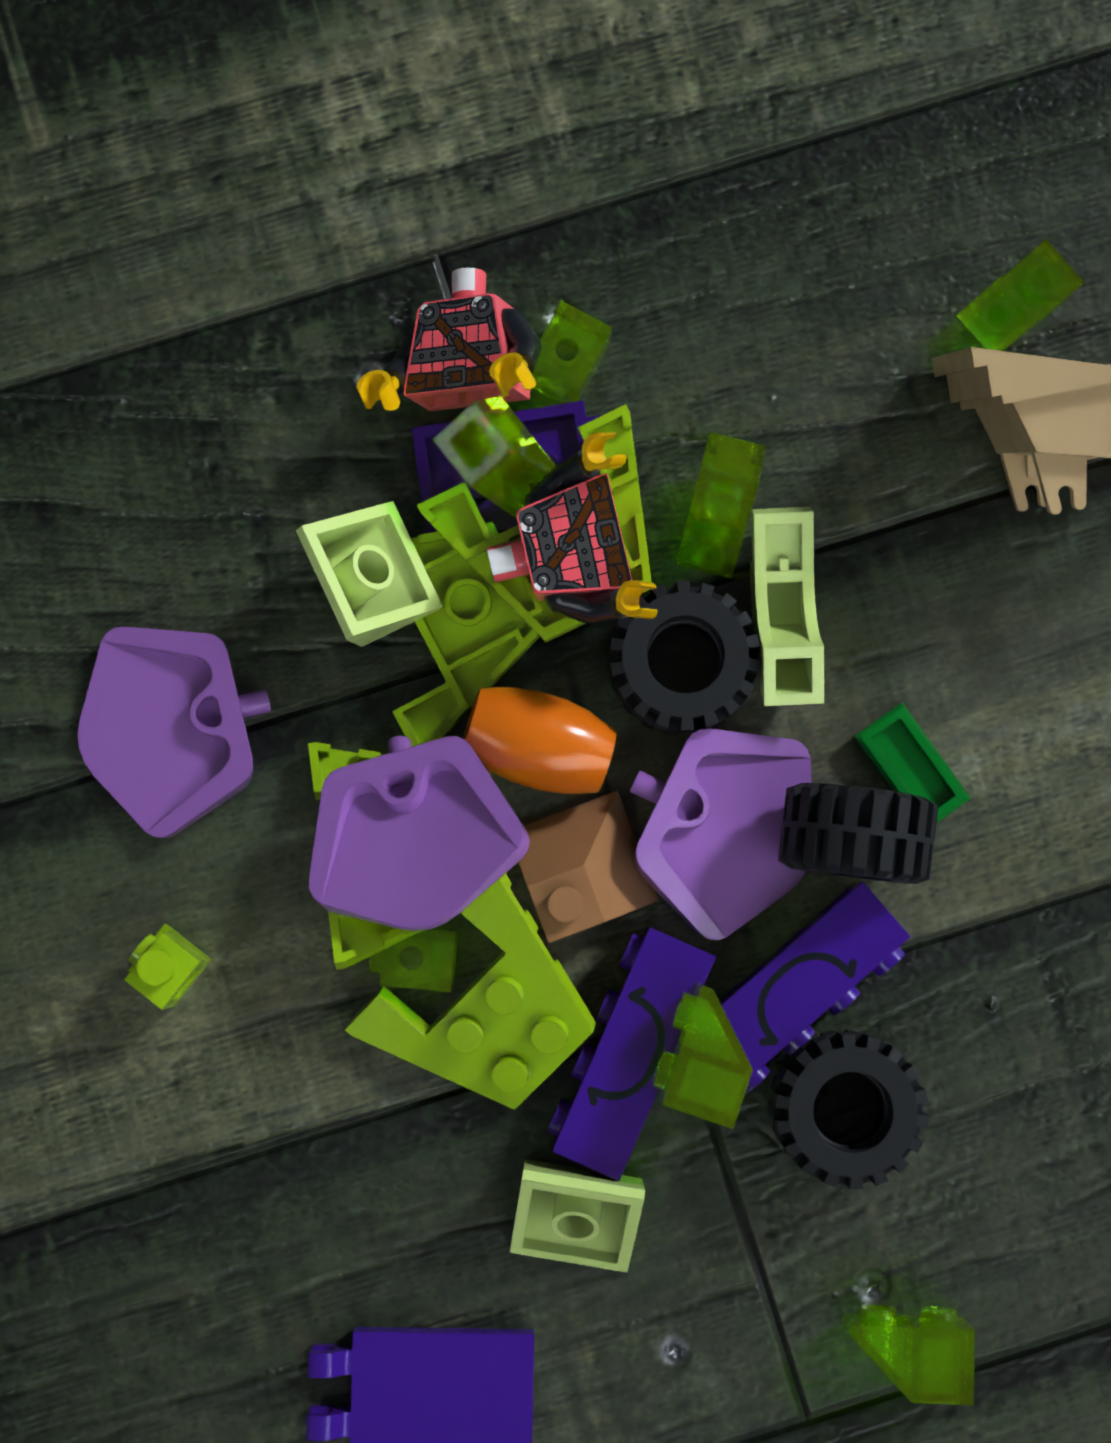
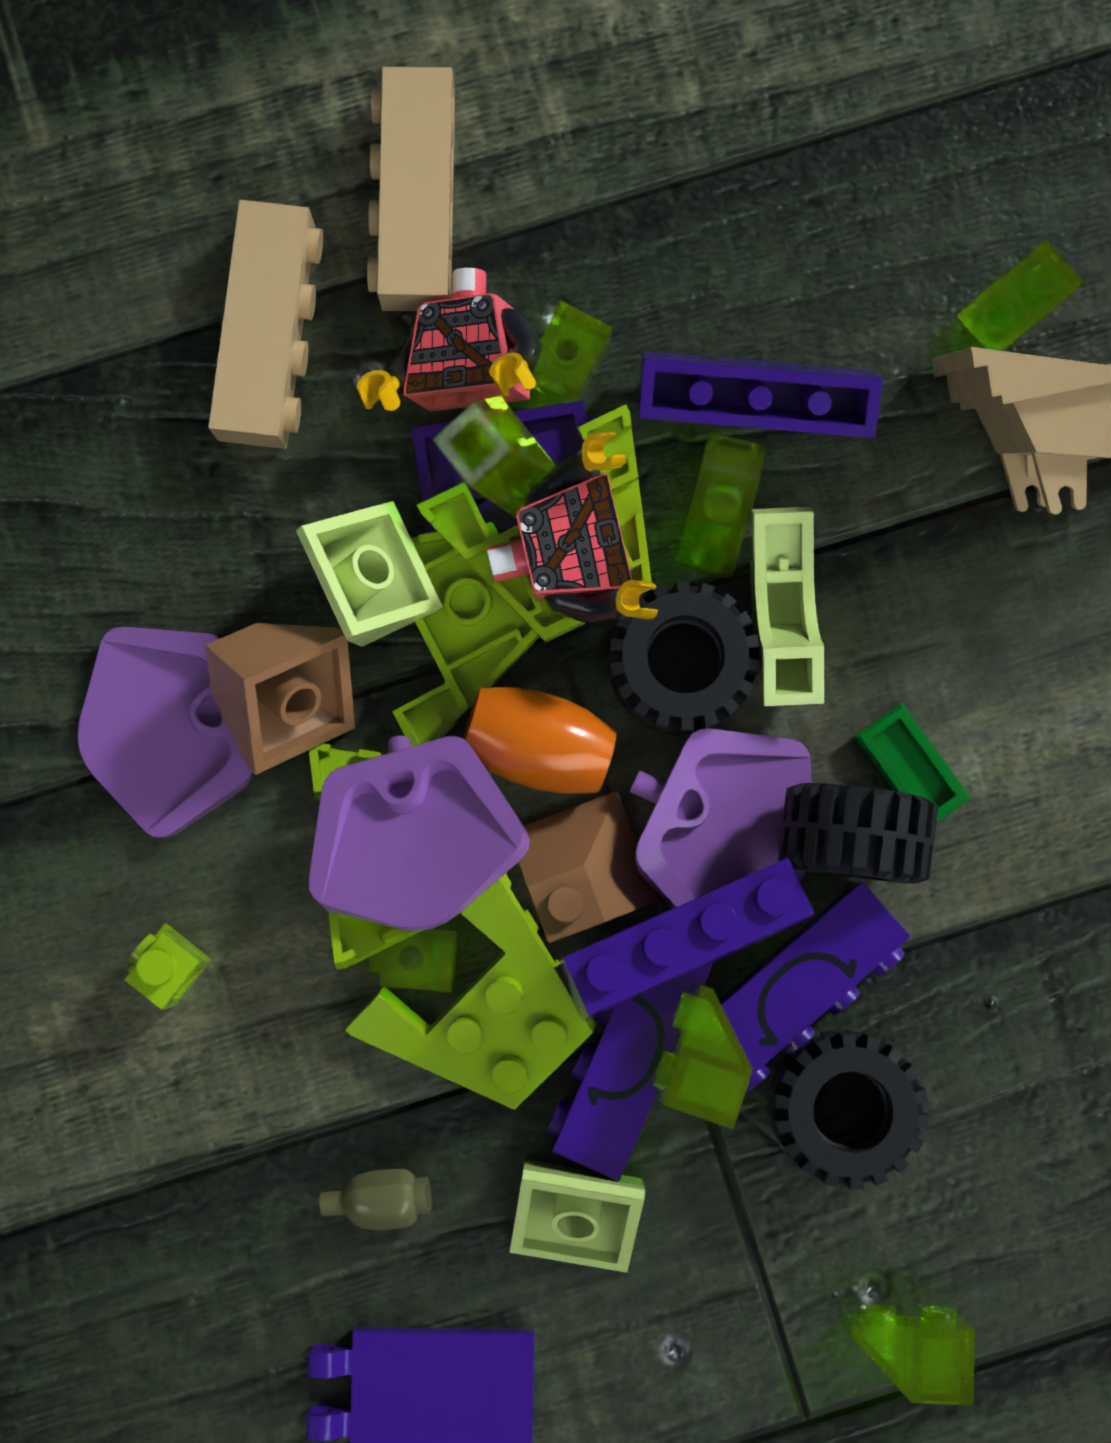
(264, 324): none -> tan brick
(281, 689): none -> medium nougat slope
(380, 1199): none -> olive plant
(415, 187): none -> tan brick
(685, 939): none -> dark purple brick
(758, 394): none -> dark purple brick

